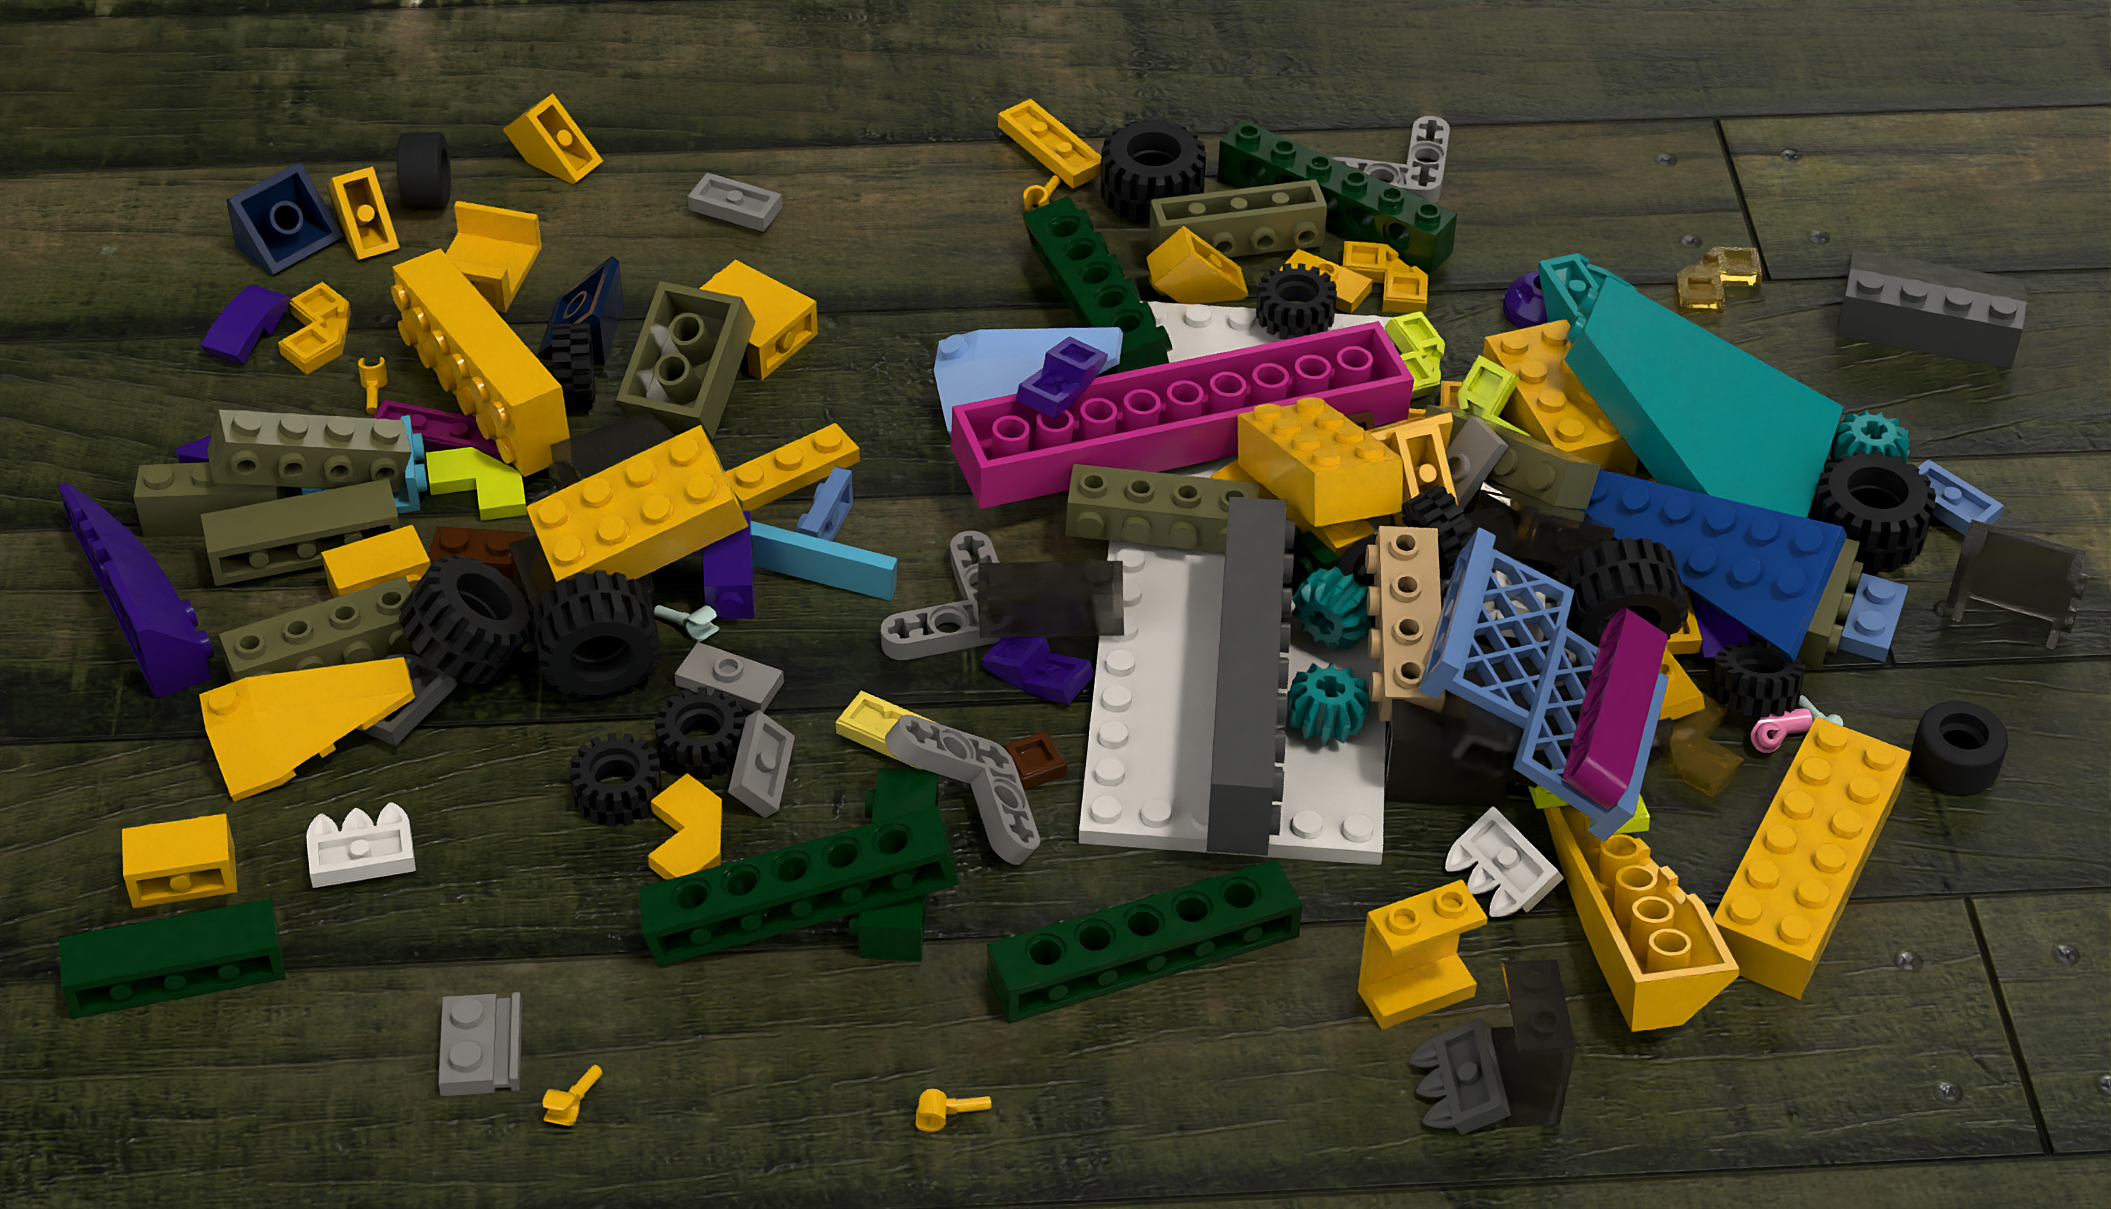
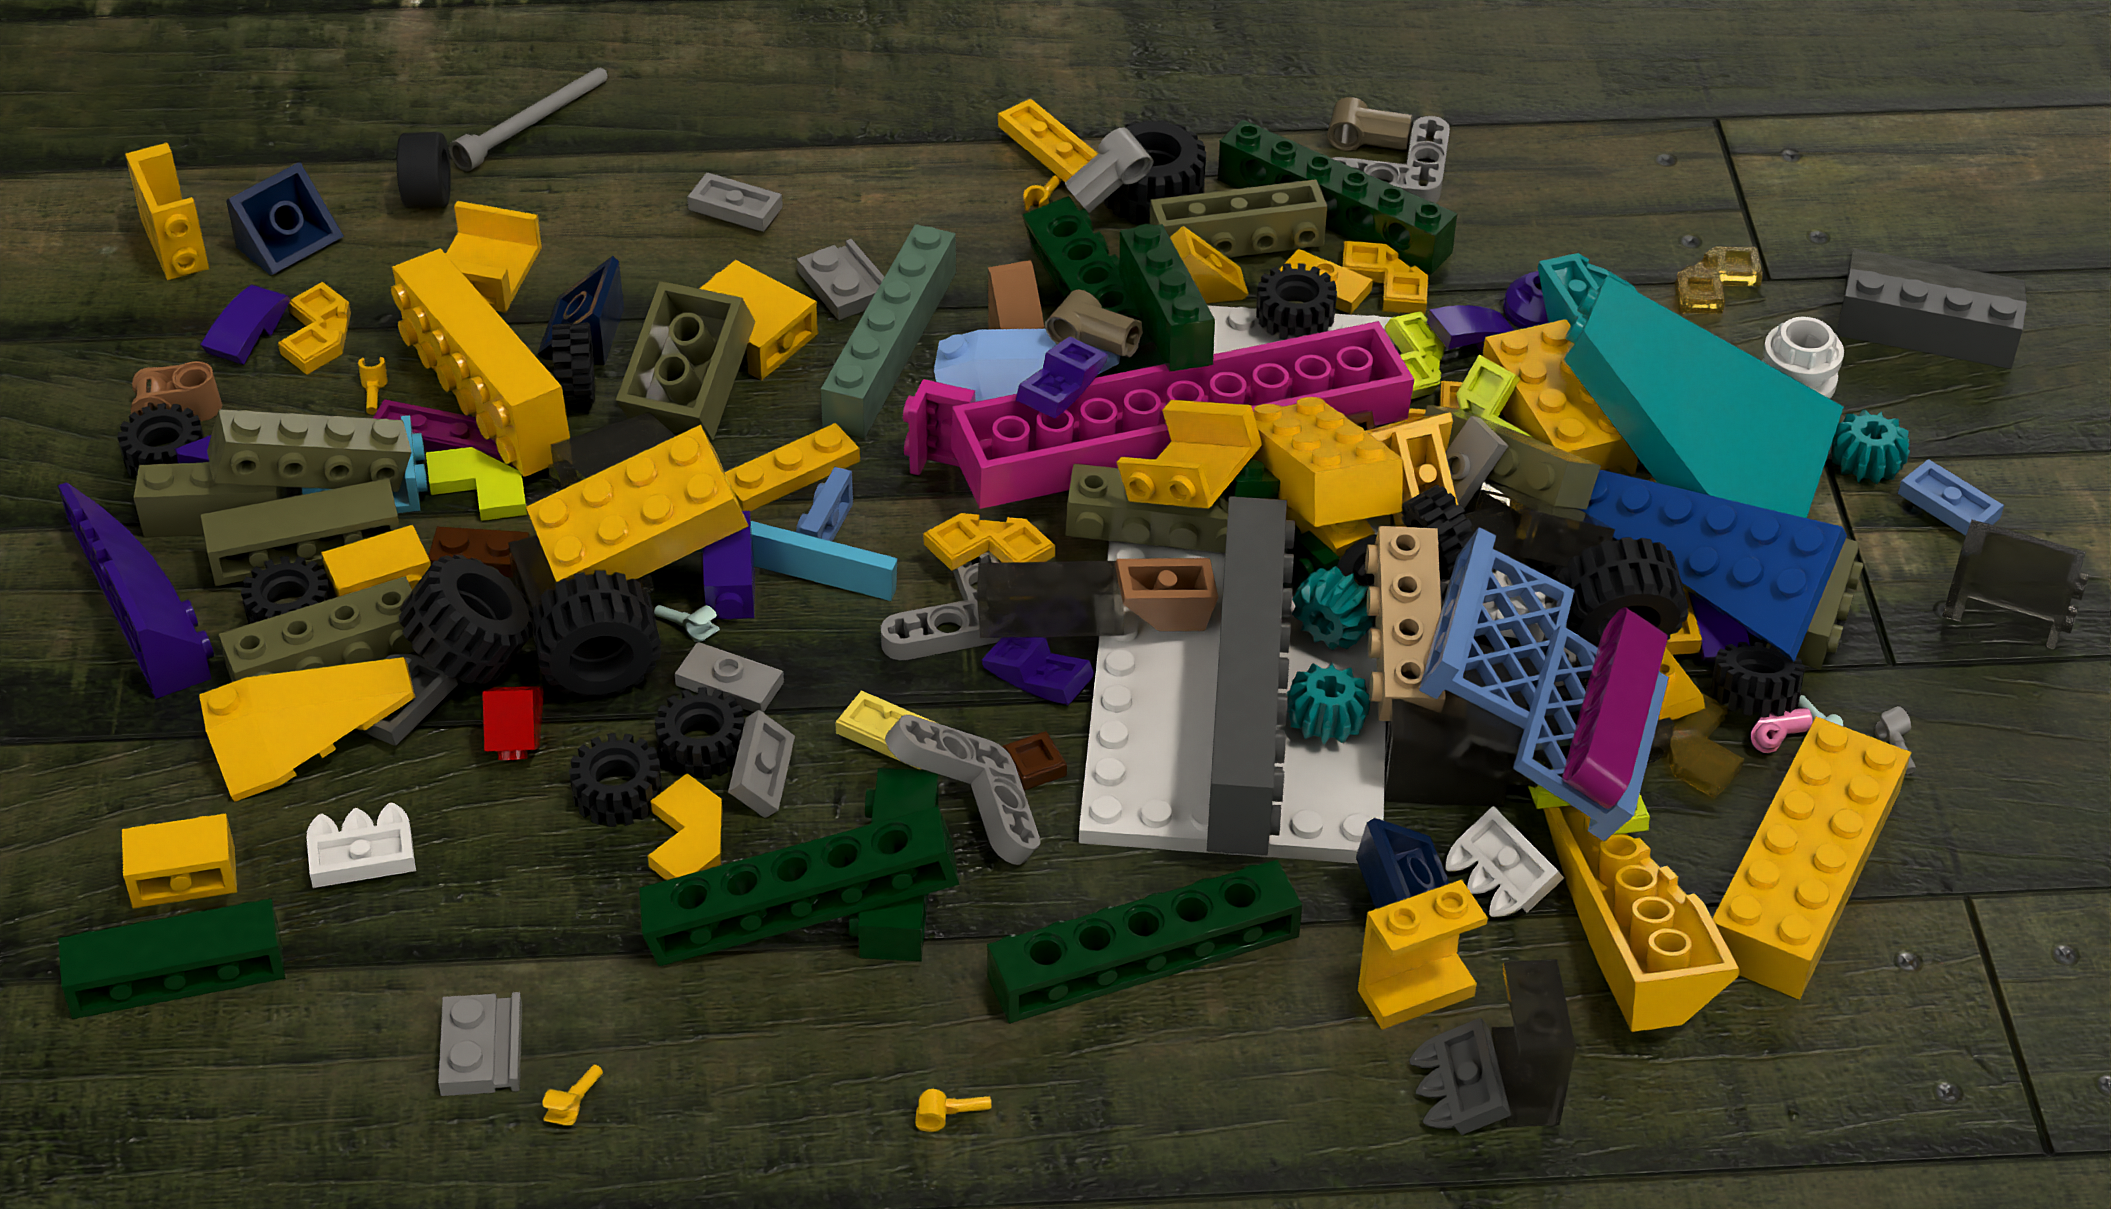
(153, 428): none -> black tyre
(167, 219): none -> yellow panel
(186, 384): none -> medium nougat piece
(280, 582): none -> black tyre
(362, 213): yellow slope -> none
(471, 149): none -> light grey piece
(512, 720): none -> red slope
(553, 141): yellow slope -> none
(841, 278): none -> light grey plate
(889, 330): none -> sand green brick
(931, 423): none -> dark pink bracket
(968, 537): none -> yellow tile
(1013, 297): none -> medium nougat slope
(1088, 322): none -> dark tan piece
(1118, 163): none -> light grey piece
(1166, 297): none -> dark green brick
(1169, 591): none -> medium nougat slope
(1203, 458): none -> yellow panel
(1254, 482): none -> dark green plate
(1357, 125): none -> dark tan piece
(1398, 863): none -> dark blue slope
(1466, 325): none -> dark purple slope
(1806, 352): none -> white piece
(1873, 617): medium blue plate -> none
(1878, 505): black tyre -> none
(1890, 729): none -> light grey hand
(1953, 768): black tyre -> none

